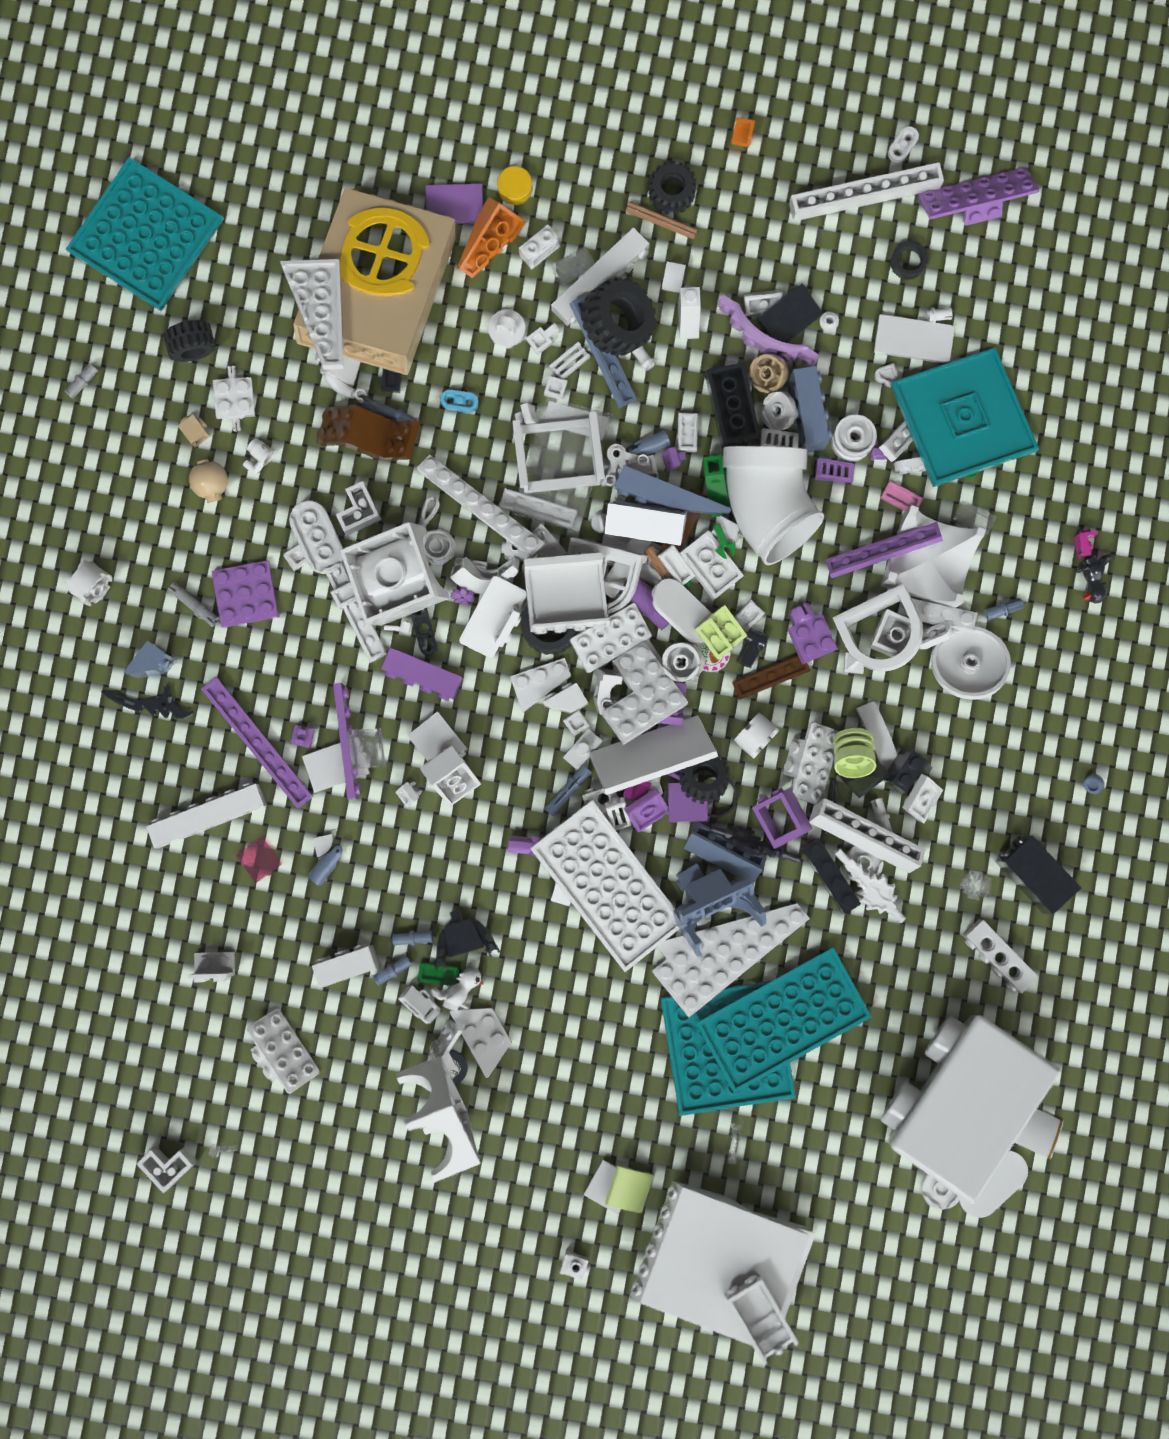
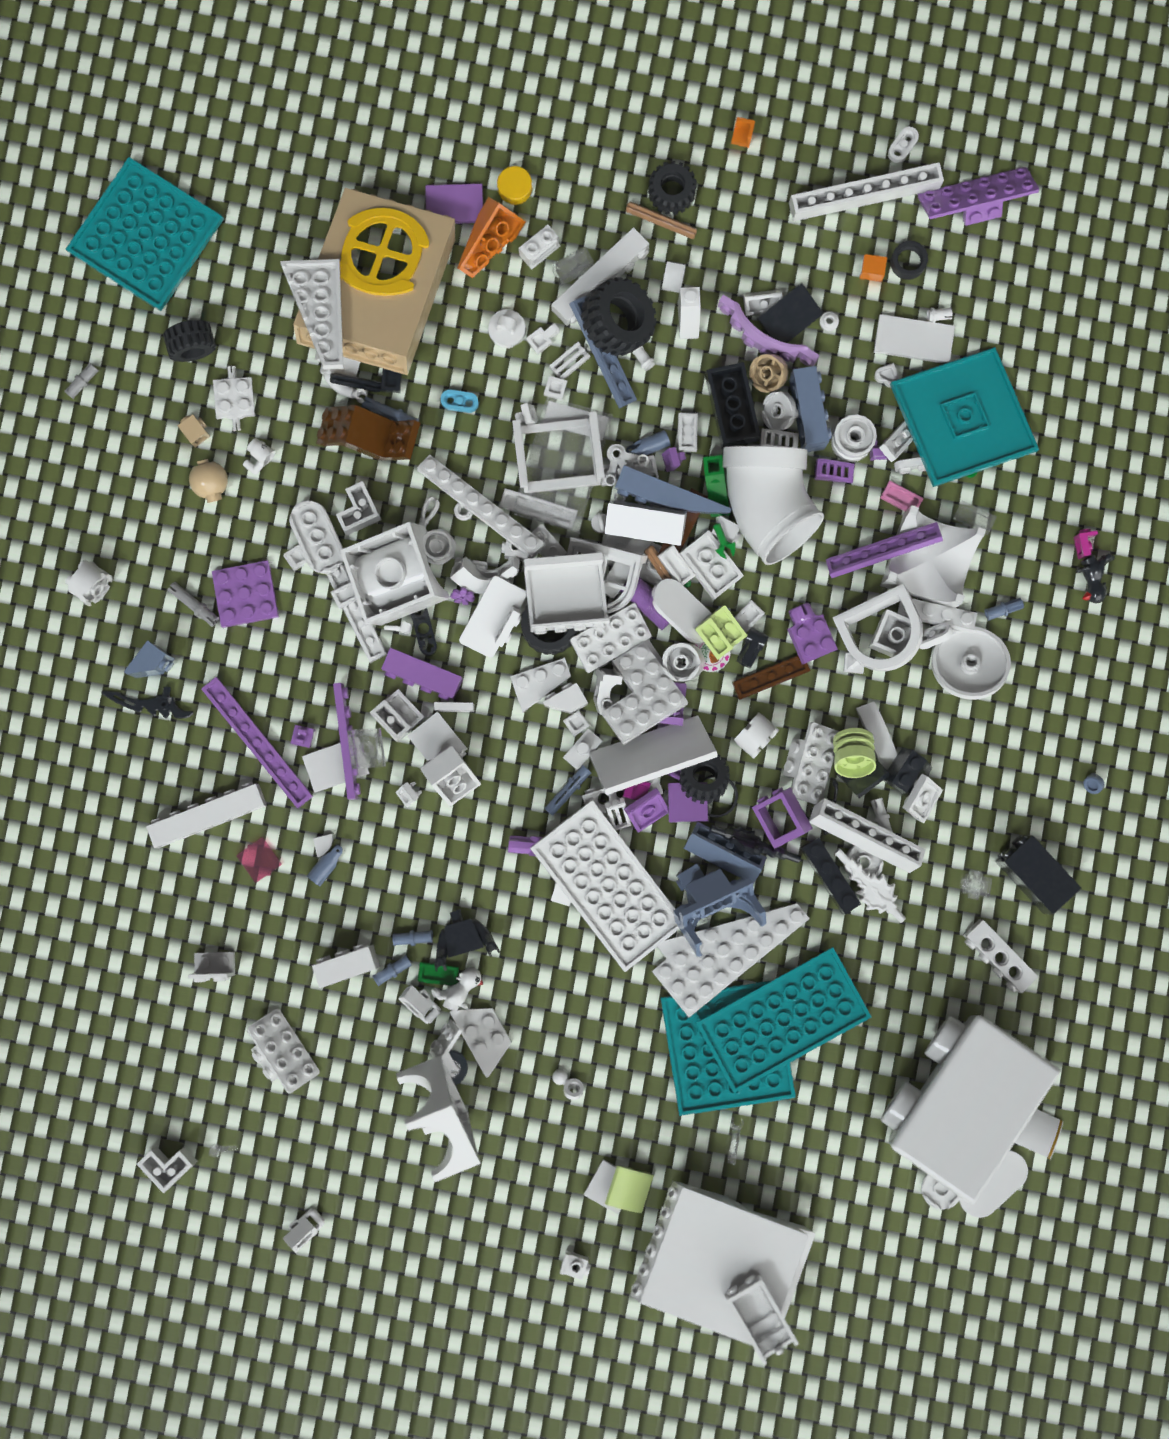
(302, 1230): none -> white piece
(355, 382): none -> black axle
(397, 715): none -> white brick
(453, 707): none -> white tile
(457, 509): none -> white plate
(561, 1078): none -> white plate
(873, 268): none -> orange panel

